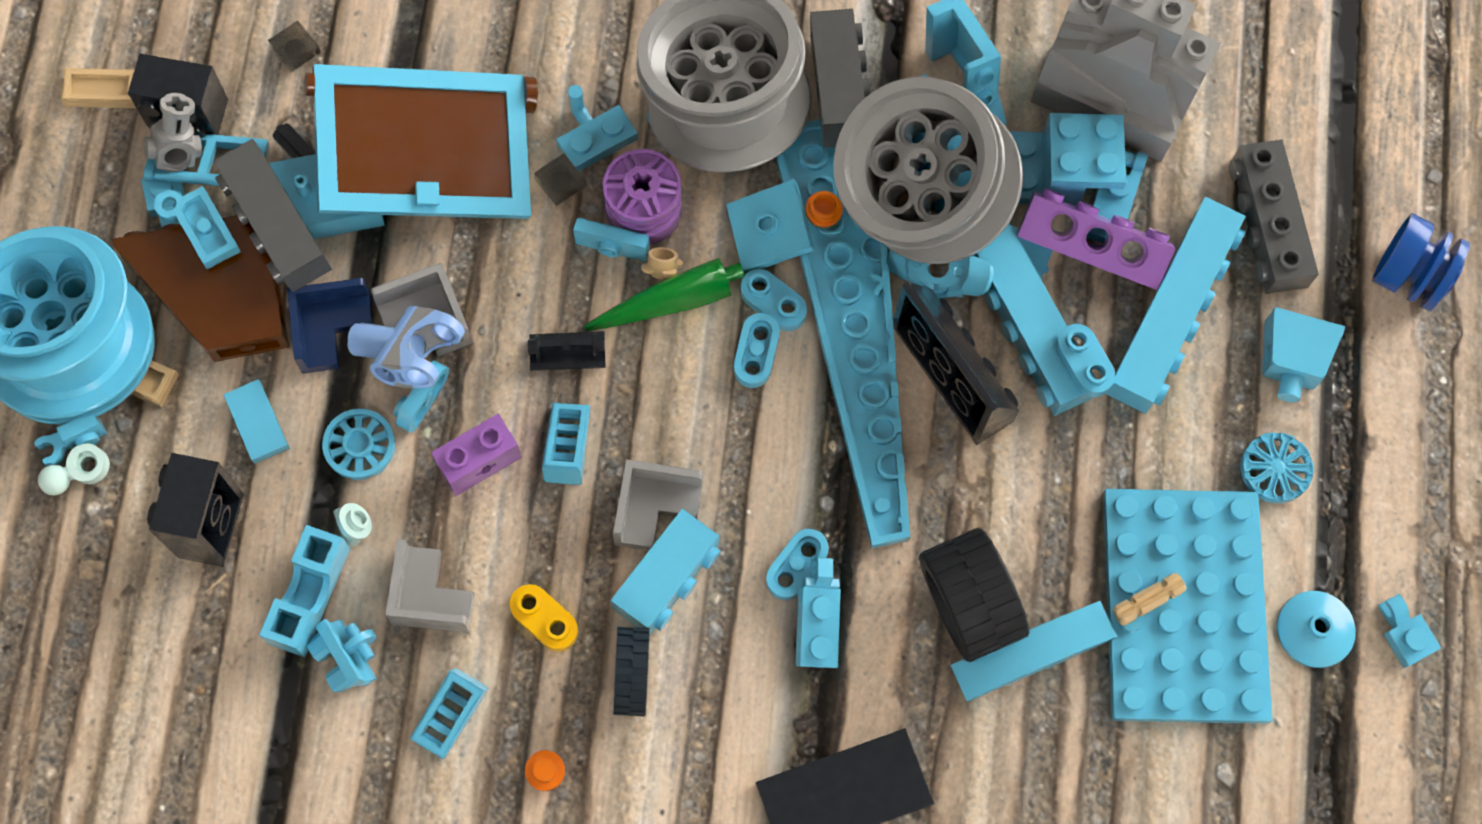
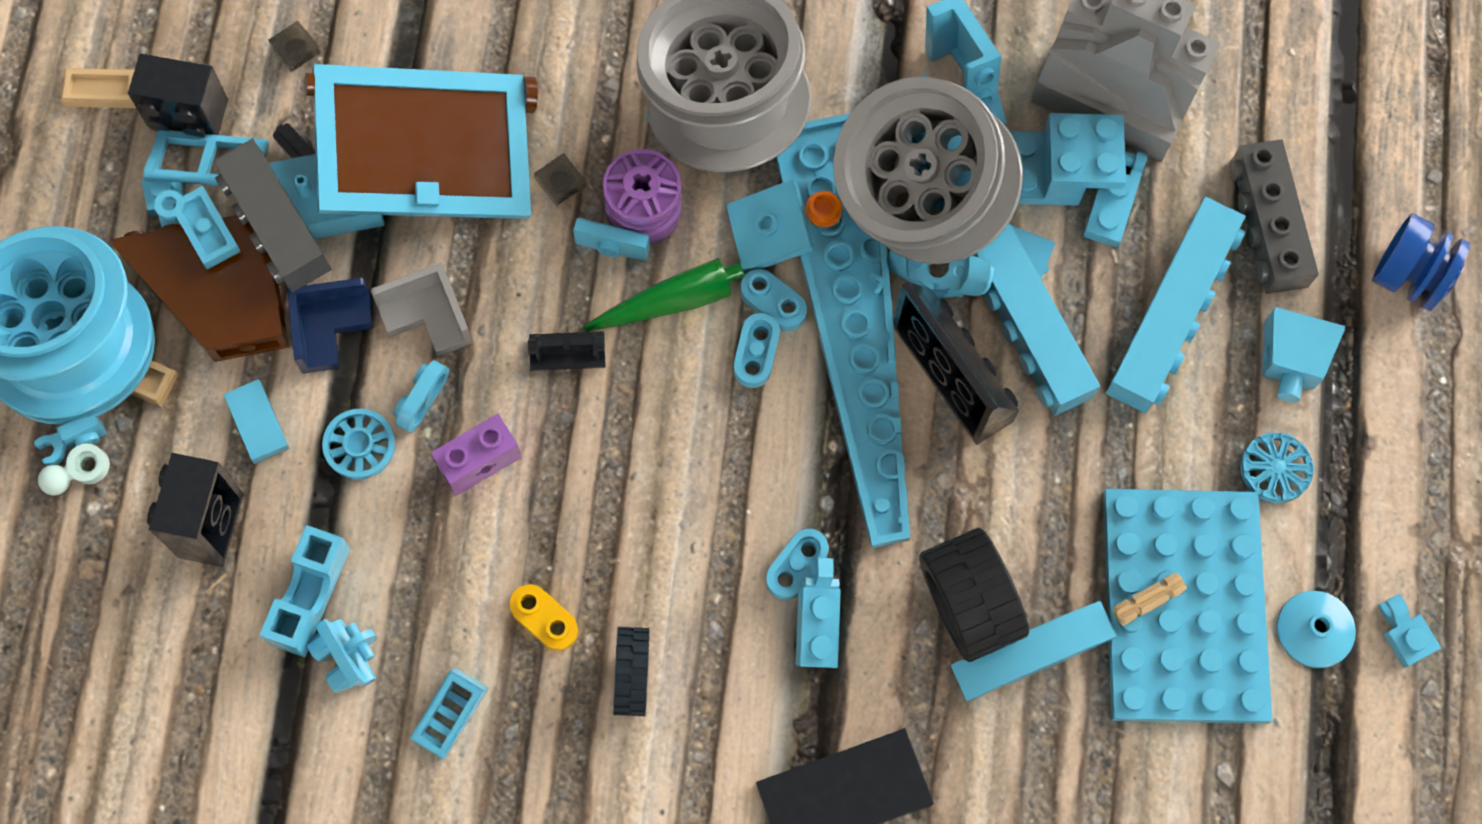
(173, 137): light grey connector -> none
(353, 523): light aqua plate -> none
(402, 349): light blue connector -> none
(415, 595): light grey panel -> none
(545, 770): orange plate -> none
(566, 467): medium azure slope -> none
(596, 136): medium azure plate -> none
(652, 491): light grey panel -> none
(662, 263): tan plate -> none
(667, 572): medium azure brick -> none
(837, 69): dark grey brick -> none
(1083, 359): medium azure plate -> none
(1145, 269): medium lavender brick -> none

